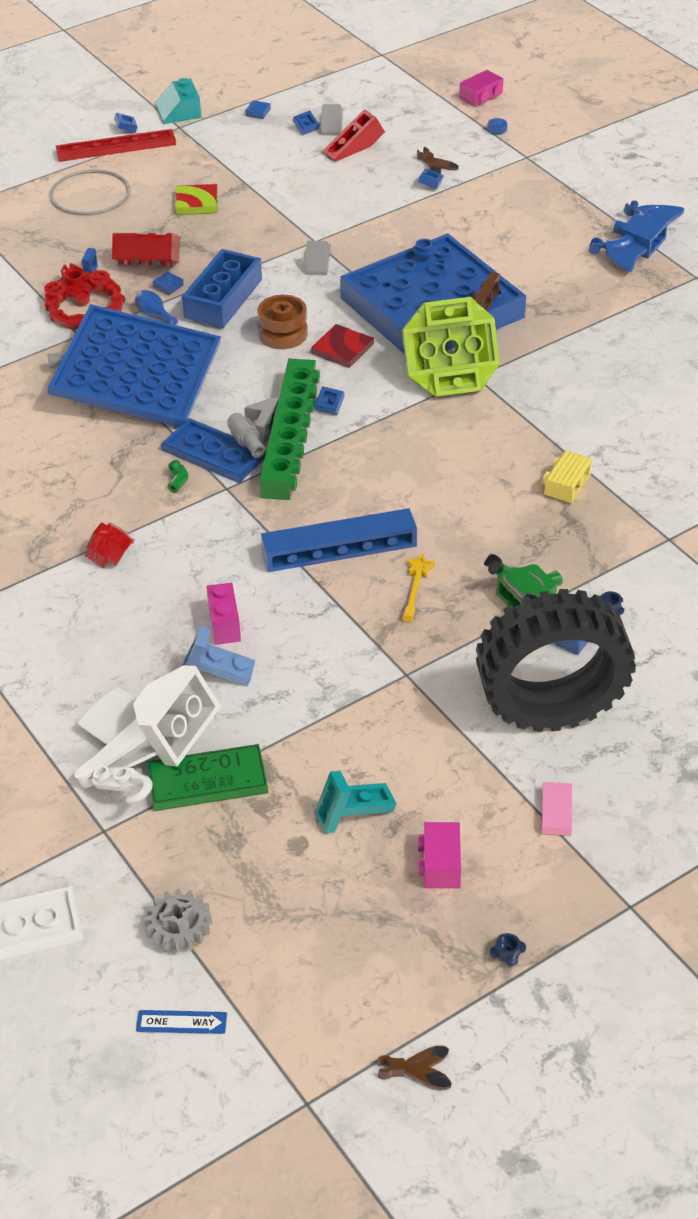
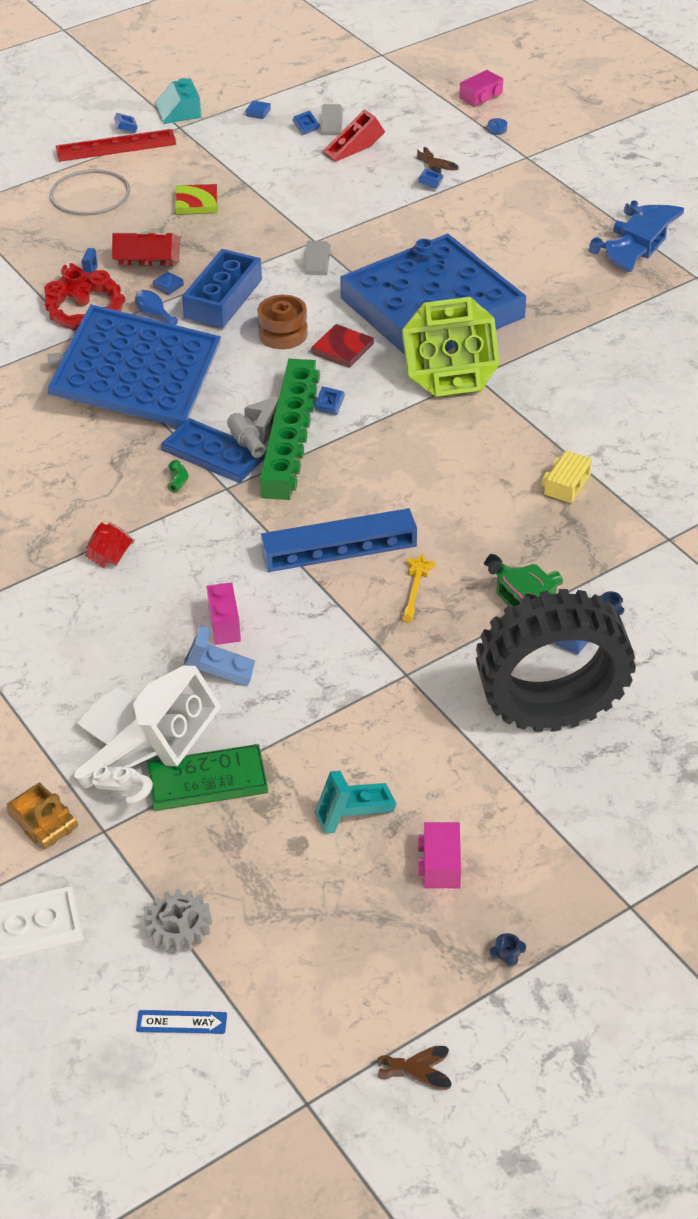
(41, 815): none -> pearl gold piece
(488, 291): reddish brown plate -> none
(557, 808): bright pink tile -> none

